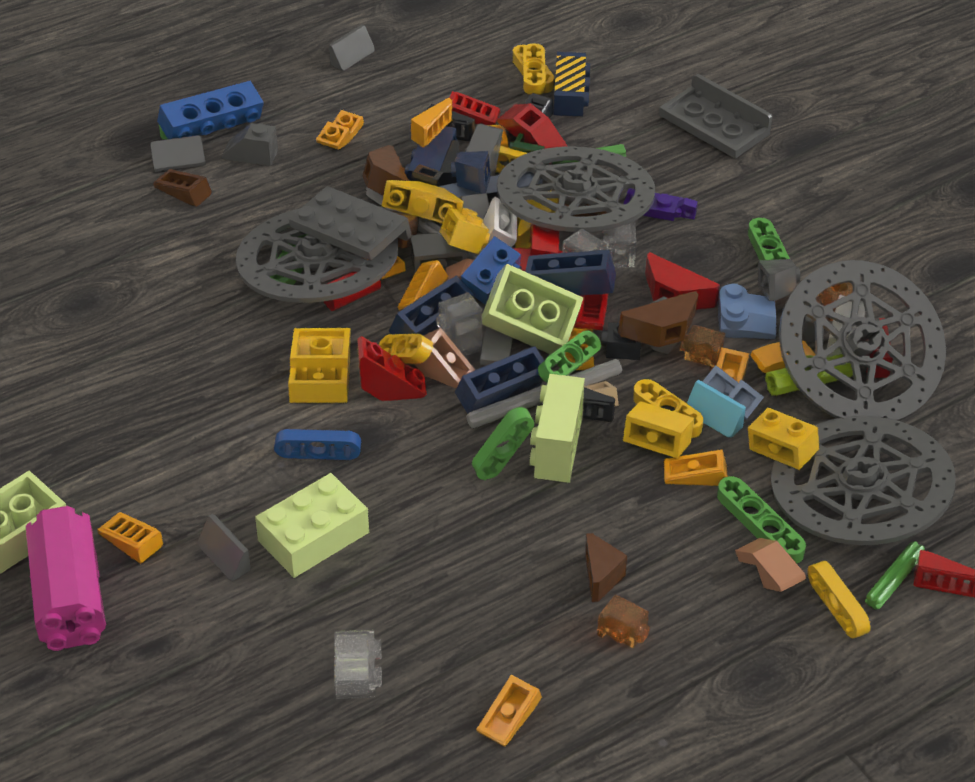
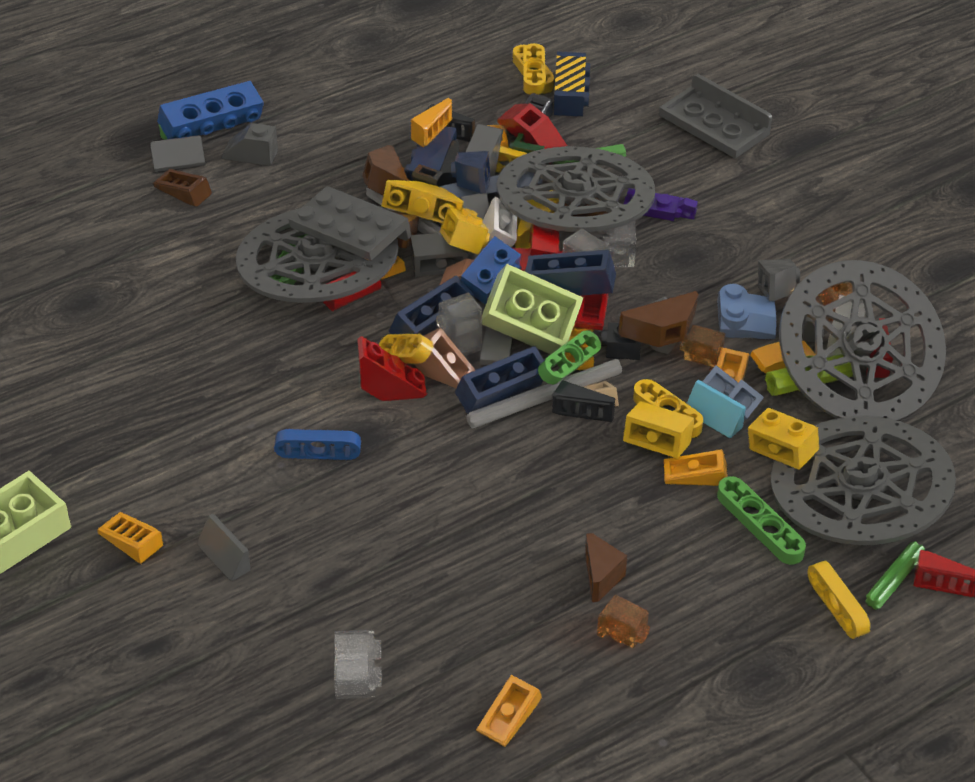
(64, 579): dark pink brick -> none
(312, 524): yellowish green brick -> none
(319, 365): yellow slope -> none
(341, 130): light orange slope -> none
(351, 48): dark grey slope -> none
(426, 278): light orange slope -> none
(474, 109): red slope -> none
(513, 427): bright green beam -> none
(558, 428): yellowish green brick -> none
(672, 280): red slope -> none
(756, 228): bright green beam -> none
(773, 563): nougat slope -> none

